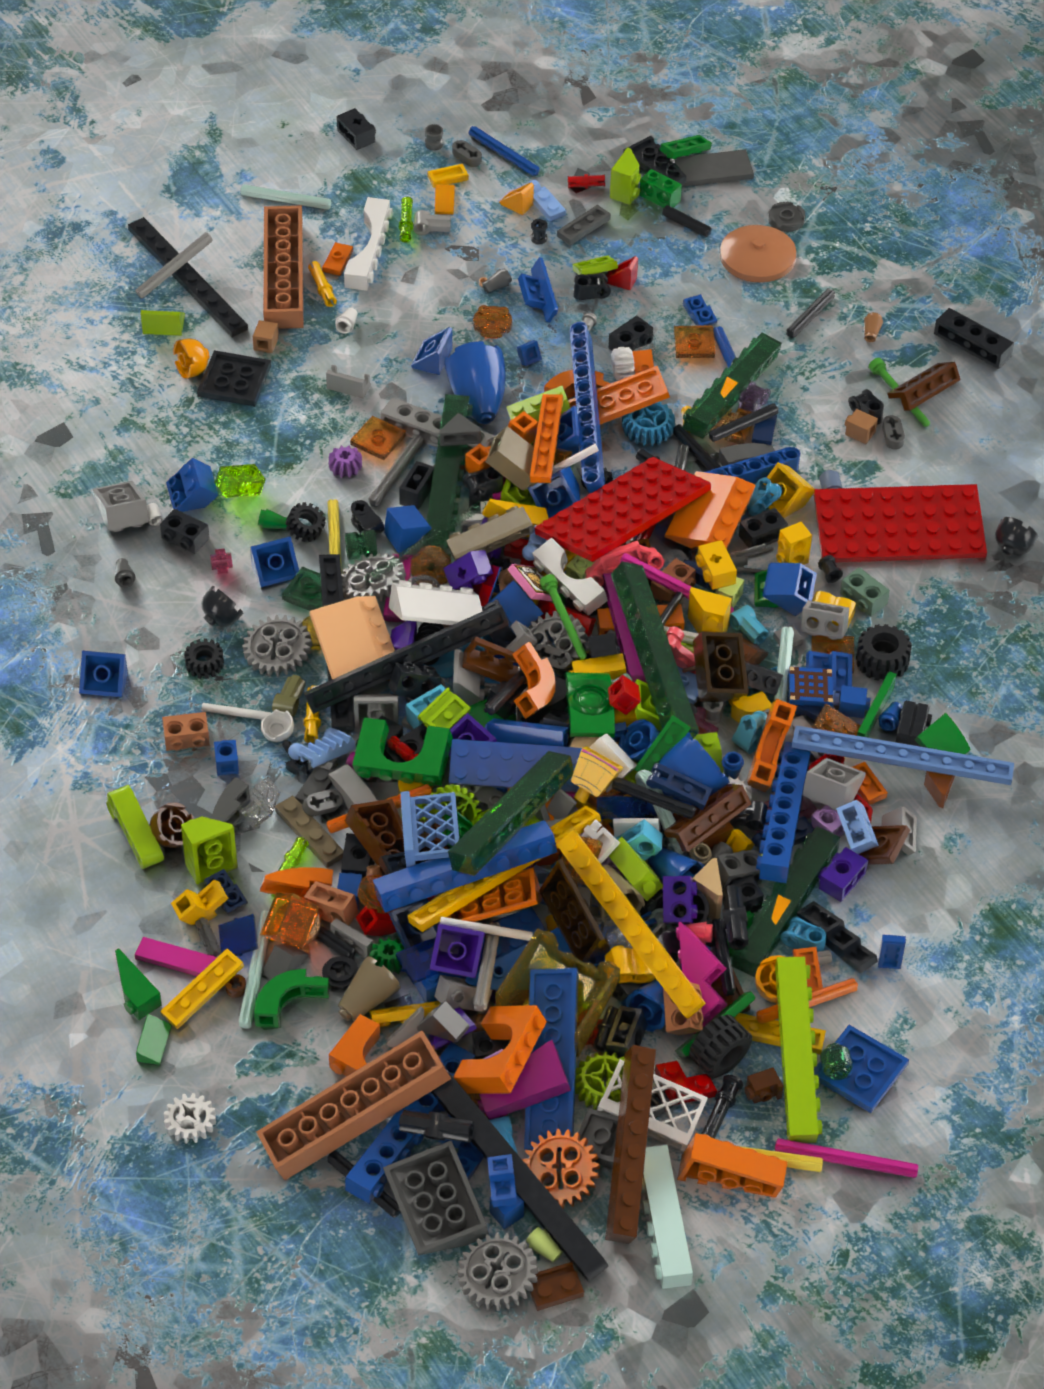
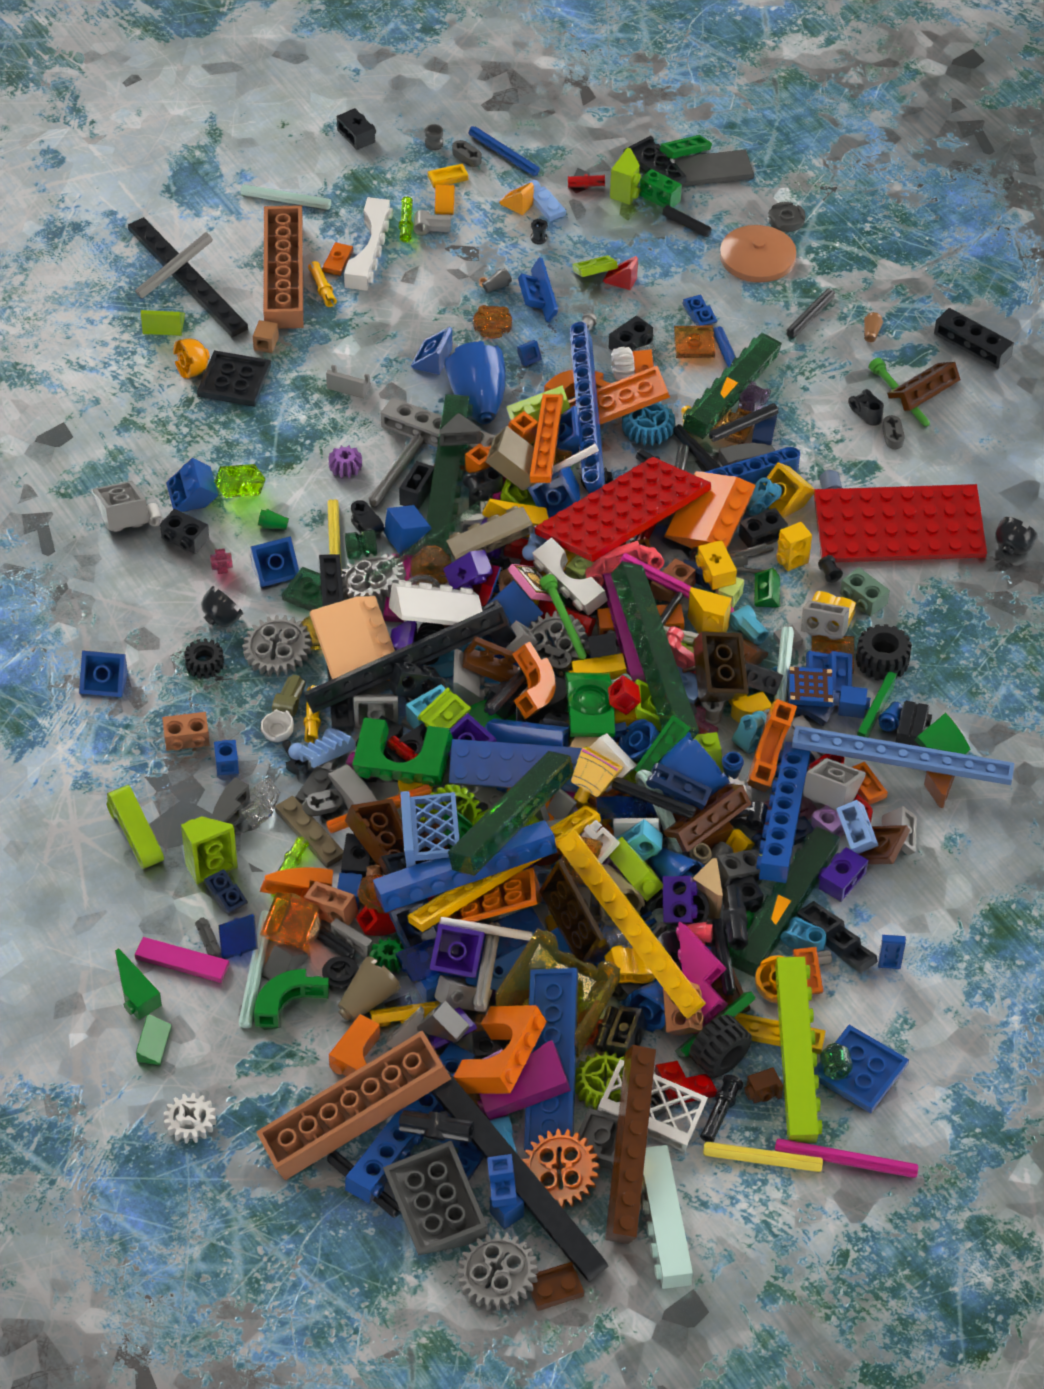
(124, 574): dark grey cone -> none
(167, 824): reddish brown cylinder -> none
(193, 906): yellow brick -> none
(202, 988): yellow plate -> none
(233, 711): white bar -> none
(239, 991): reddish brown bush -> none
(301, 530): black tyre -> none
(346, 321): white cone -> none
(378, 438): clear orange plate -> none
(543, 1244): yellowish green cone -> none
(583, 225): dark grey plate -> none
(590, 286): black piece -> none
(731, 1166): orange wedge -> none
(789, 586): blue slope -> none
(818, 997): orange axle -> none
(834, 721): clear orange plate -> none
(860, 426): medium nougat brick -> none

